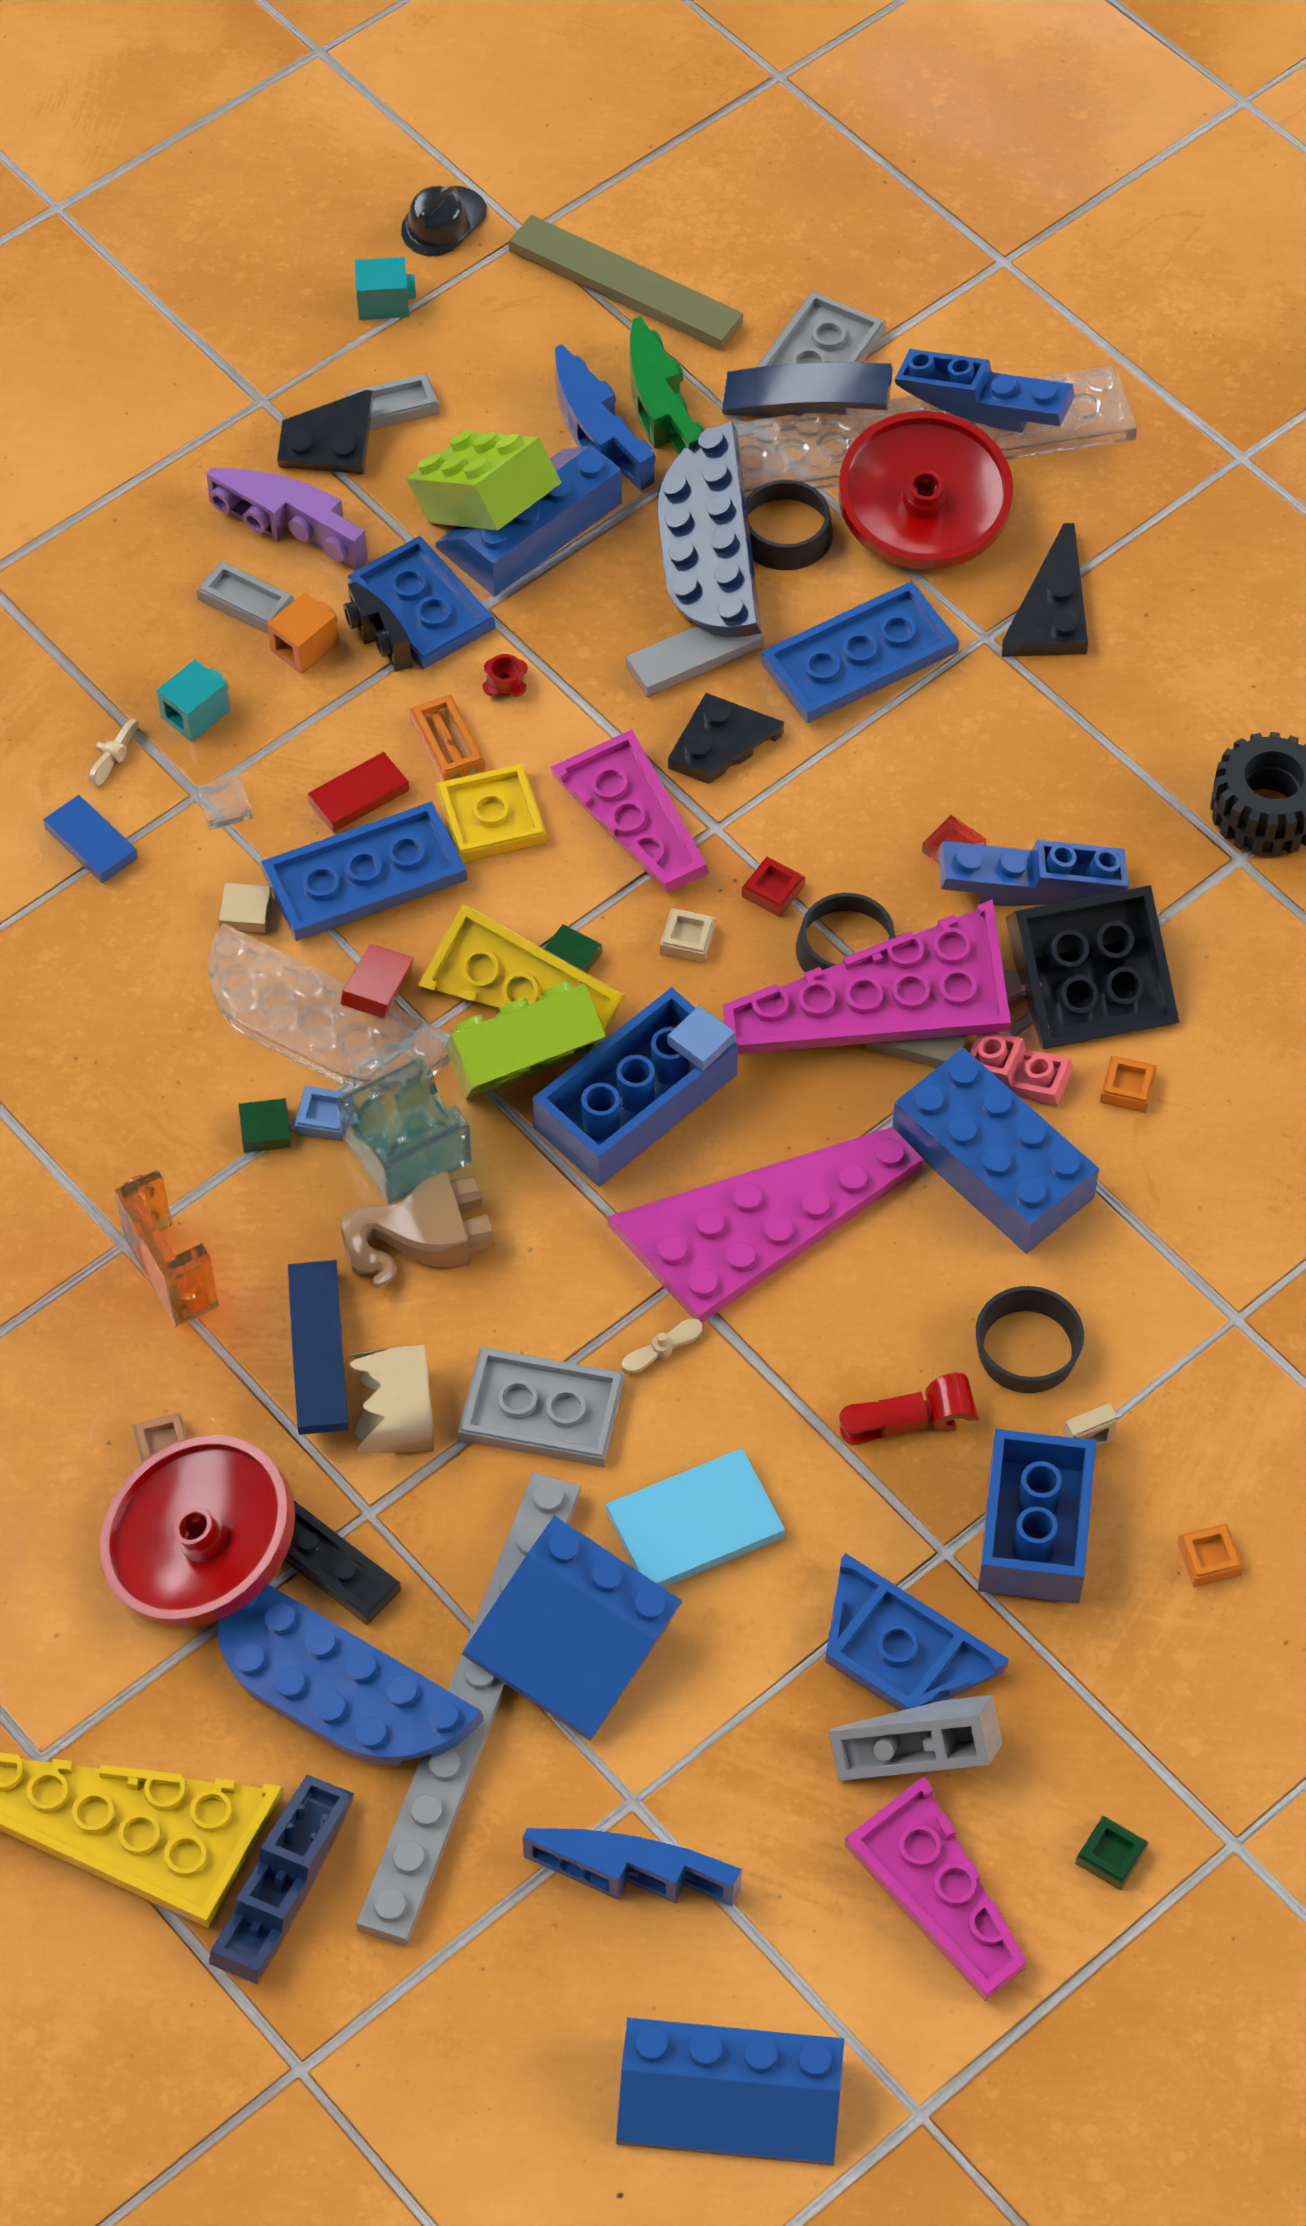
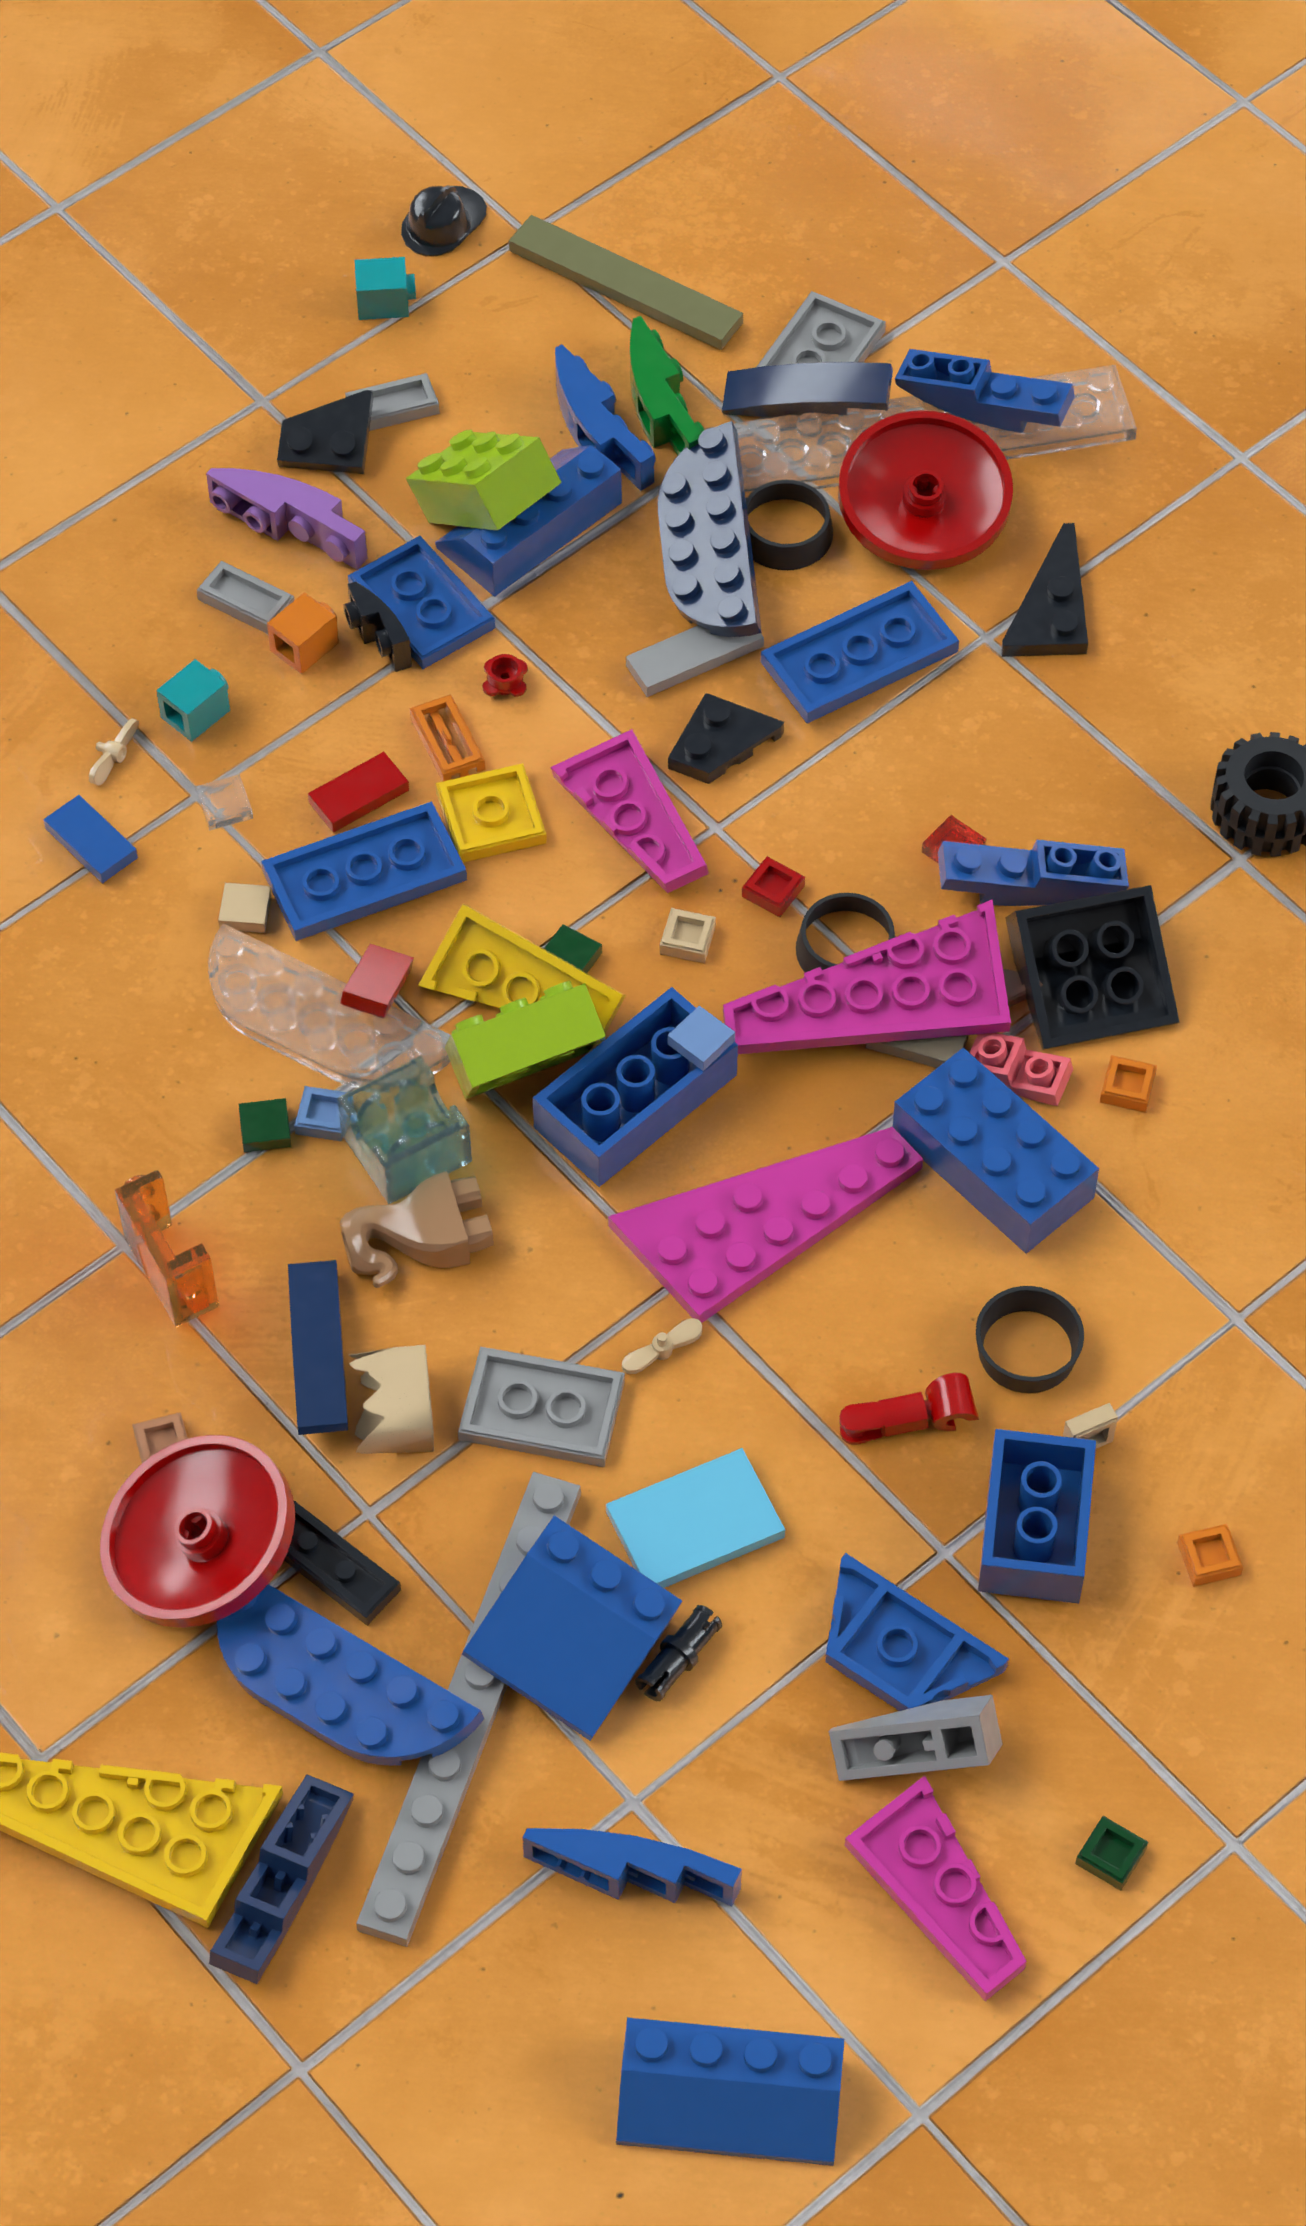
(678, 1653): none -> black pin

